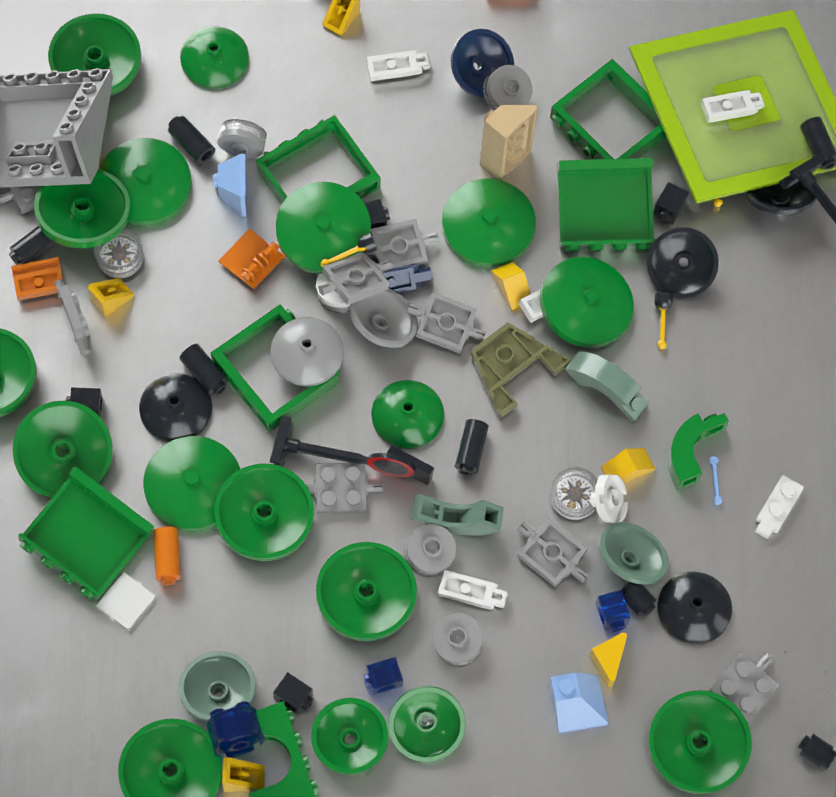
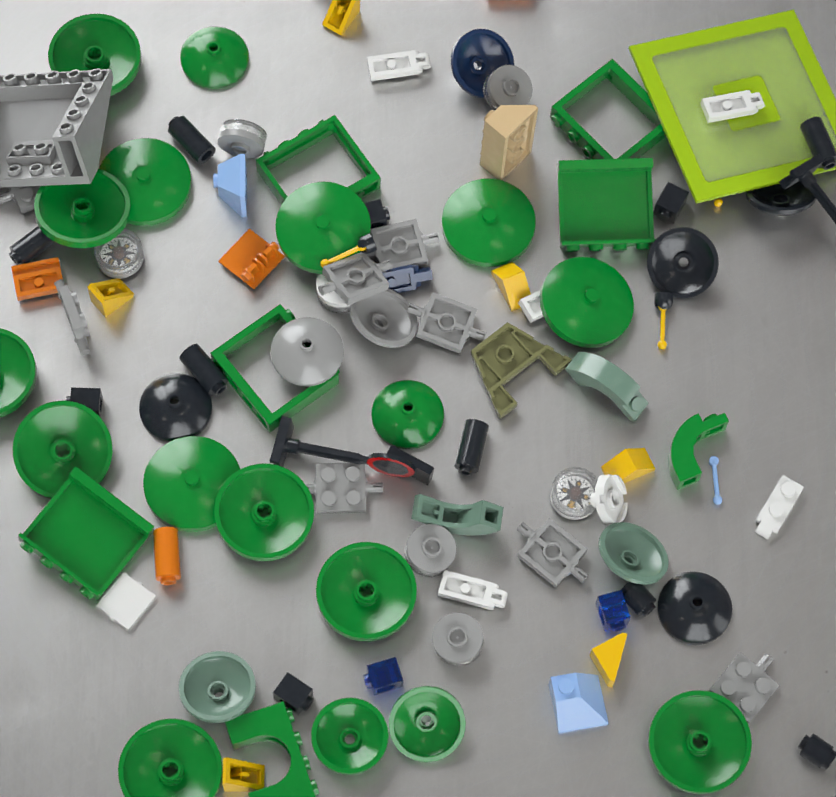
(234, 730): clear blue brick -> none

